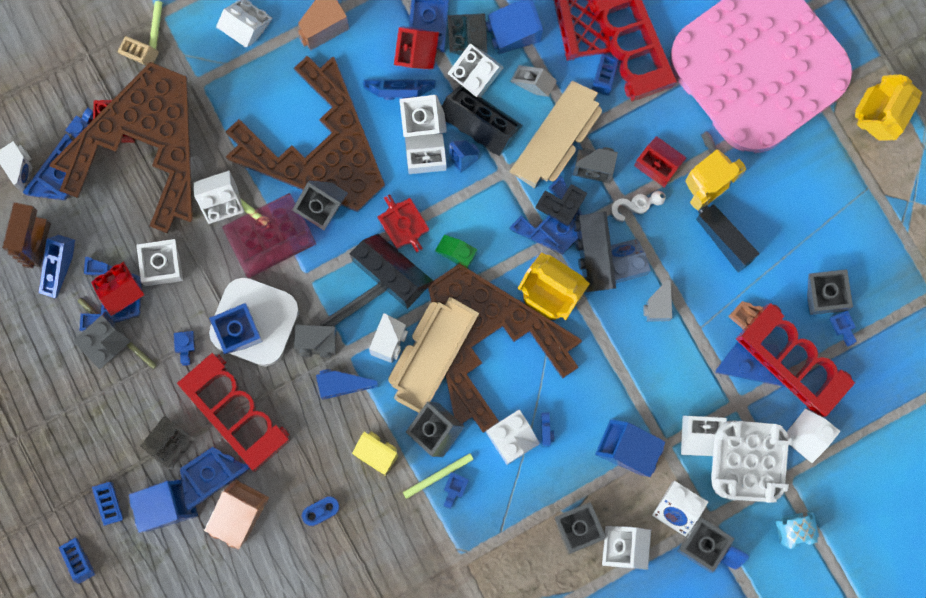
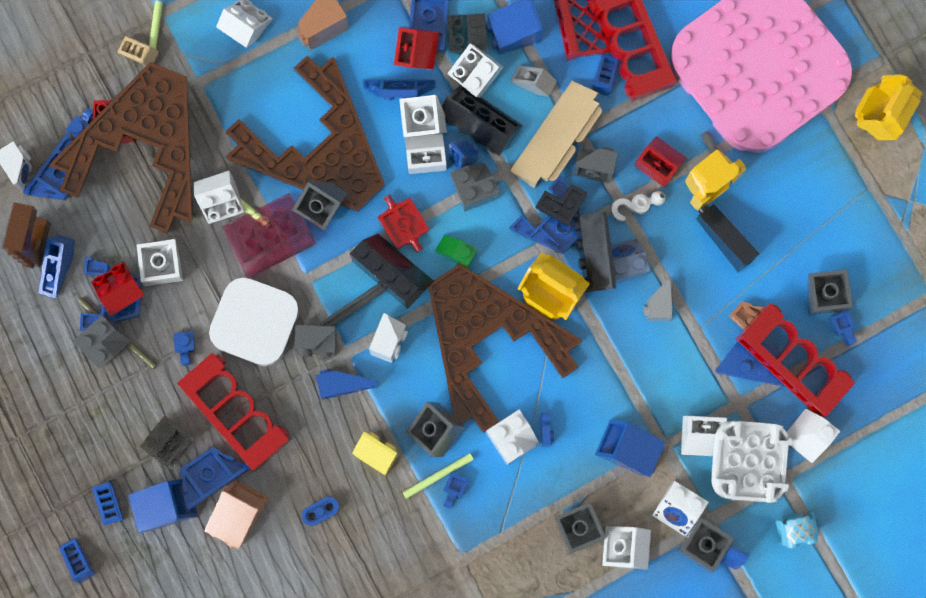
(236, 329): blue slope -> none
(435, 347): tan slope -> none
(474, 185): none -> dark grey slope

